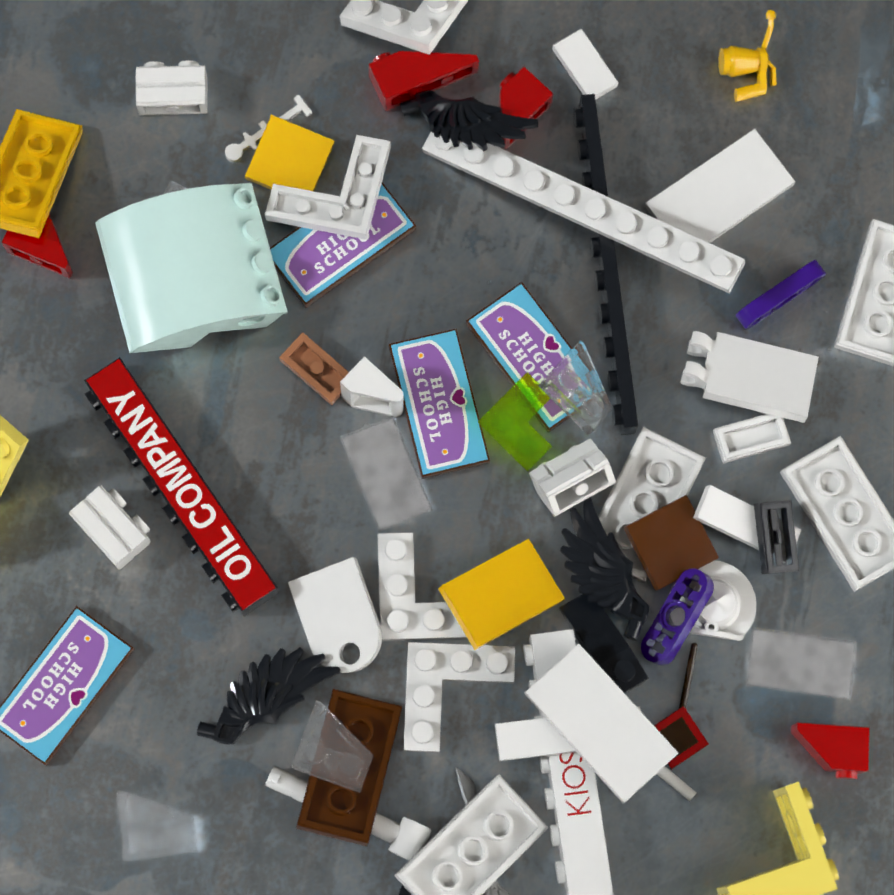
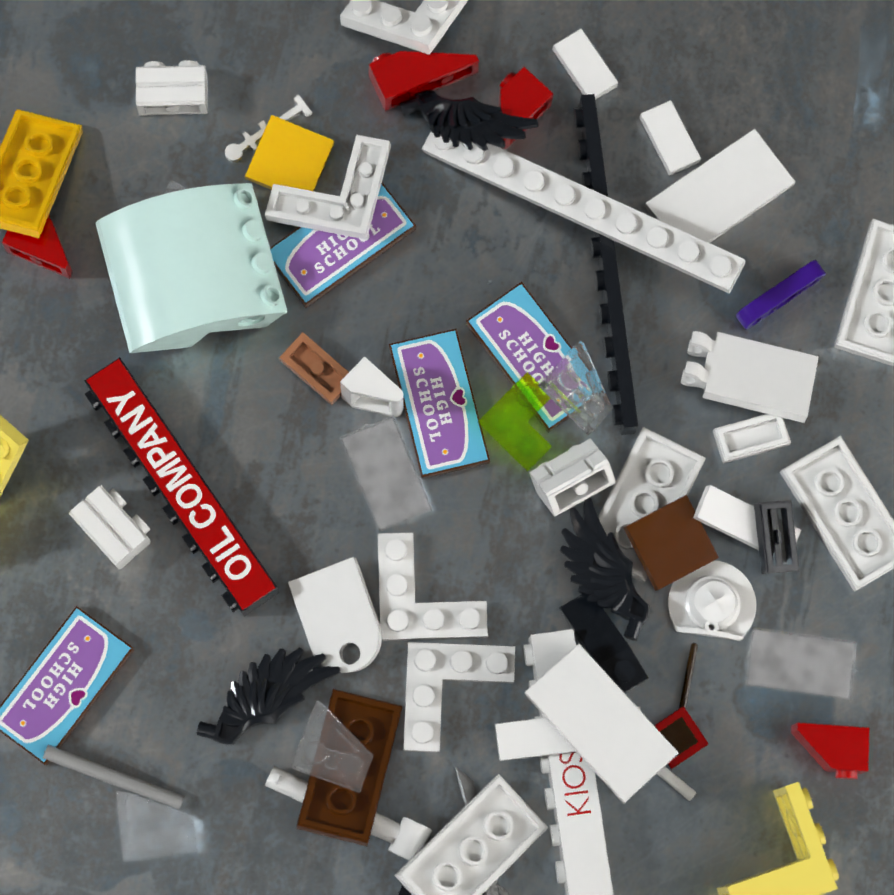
(113, 777): none -> light grey bar
(501, 594): yellow tile -> none
(670, 138): none -> white tile
(692, 613): dark purple beam -> none
(740, 61): yellow piece -> none

